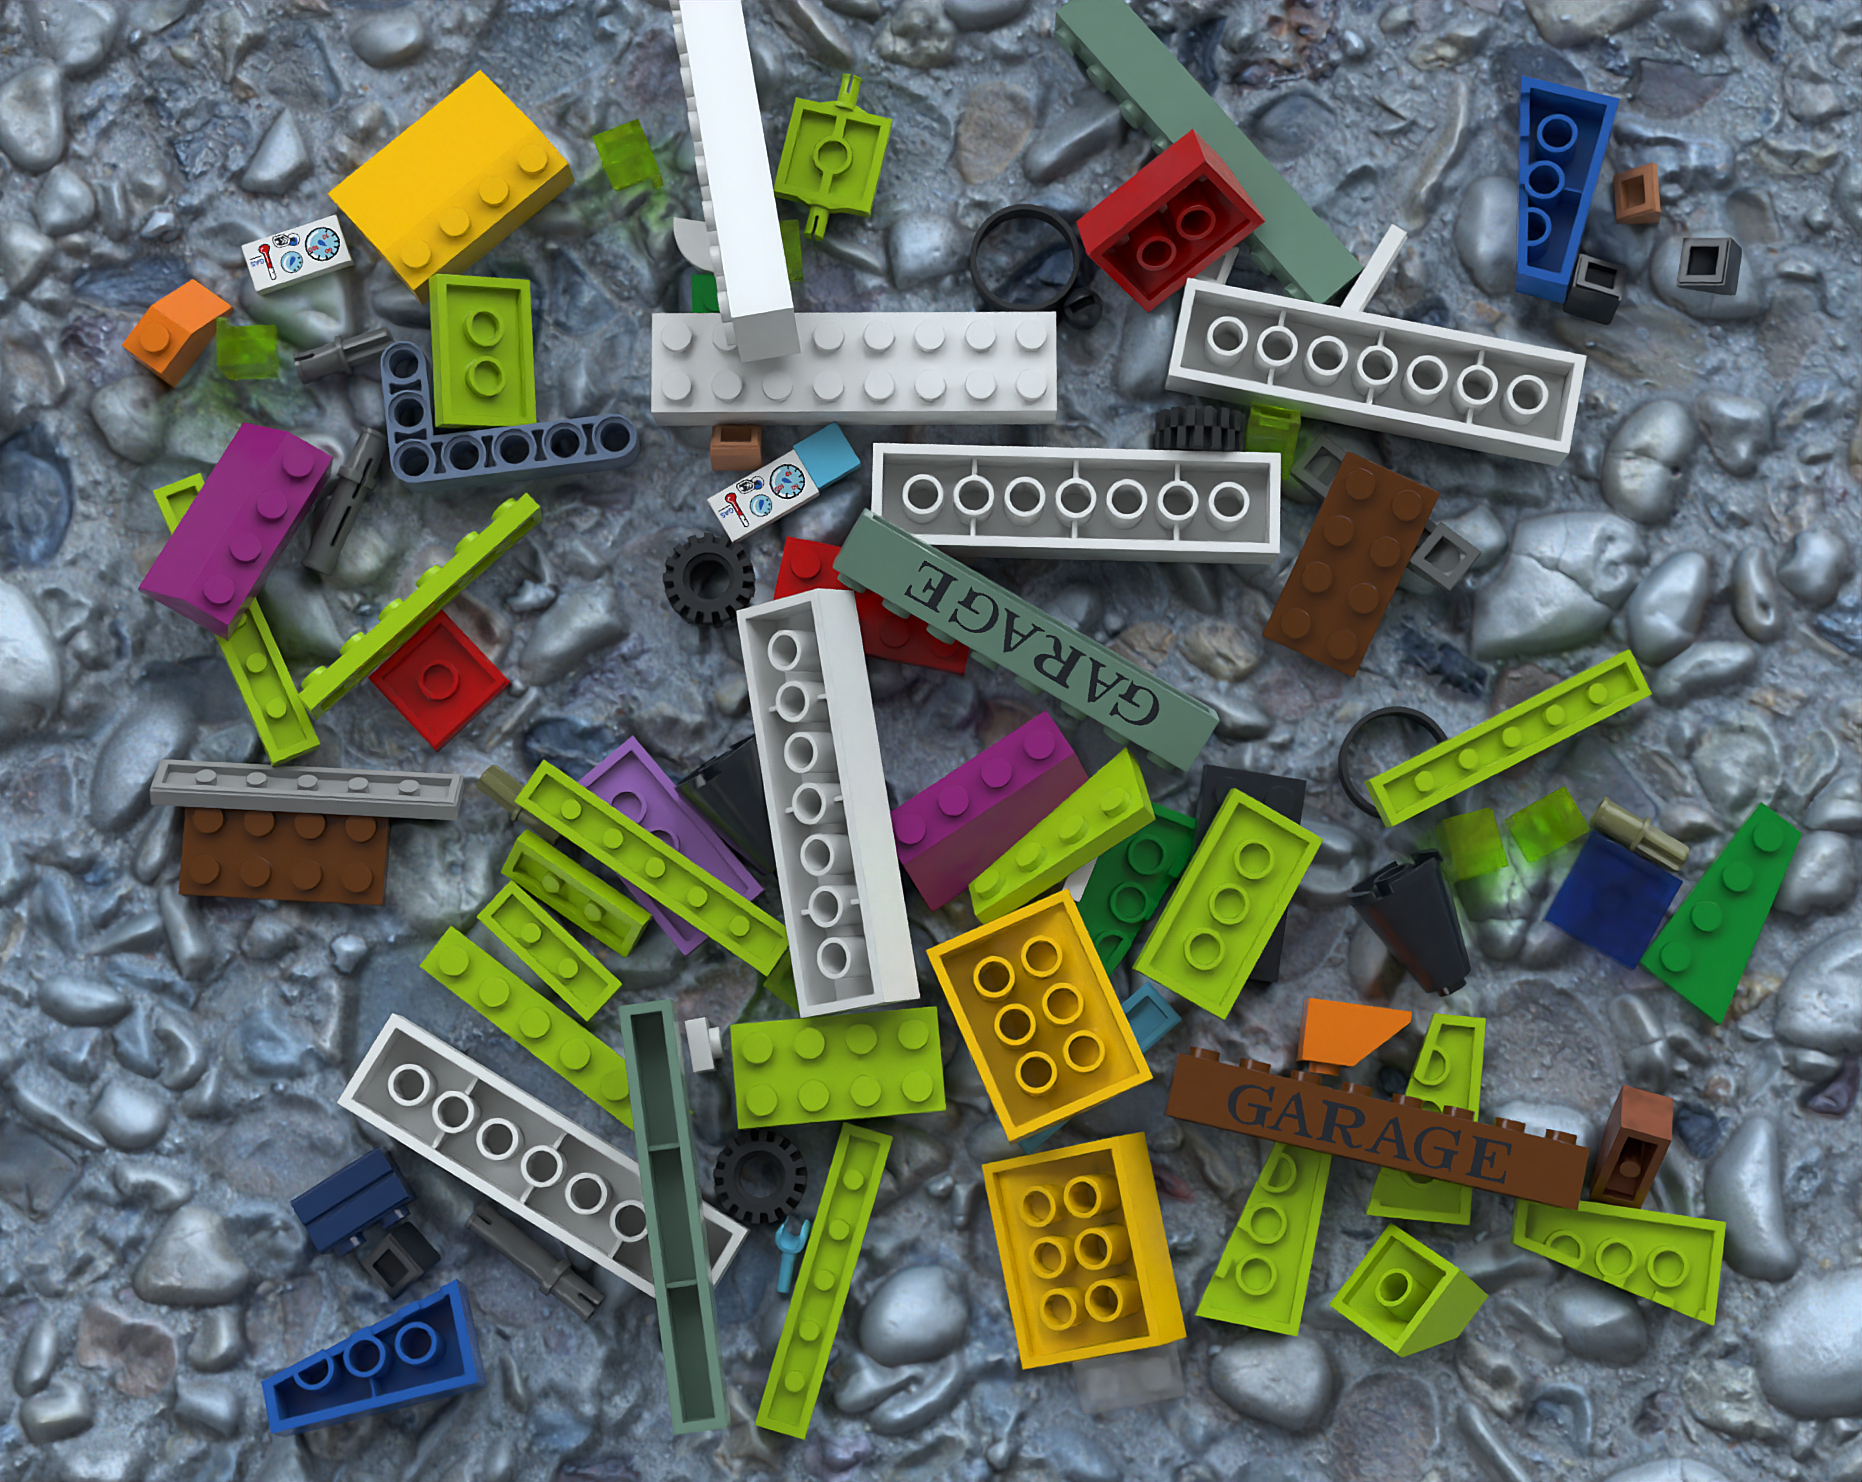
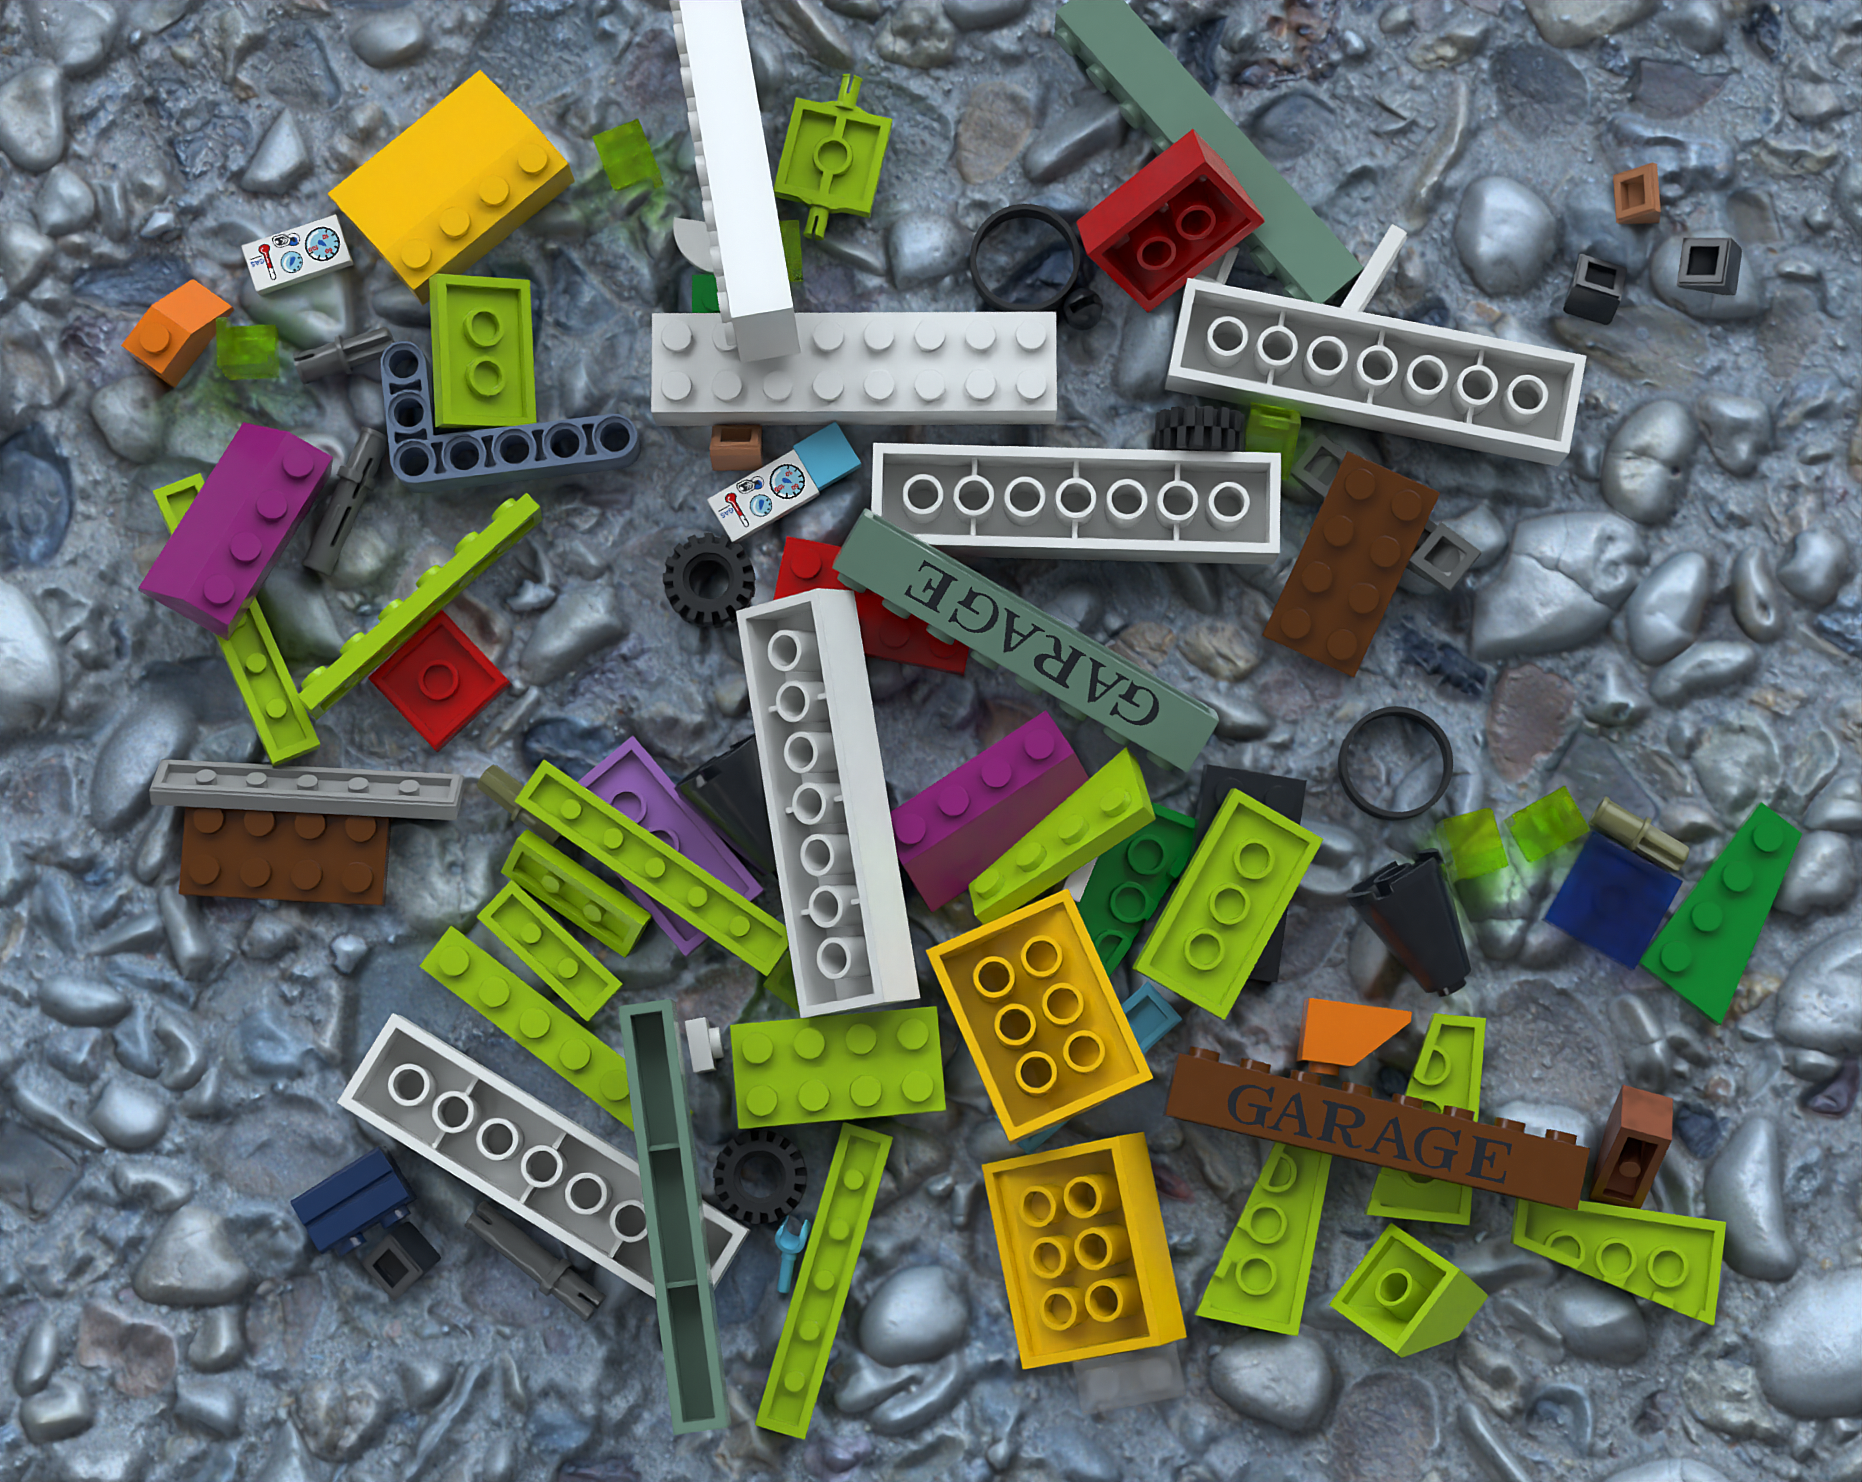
(397, 1363): blue wedge -> none
(1507, 738): lime plate -> none
(1558, 170): blue wedge -> none

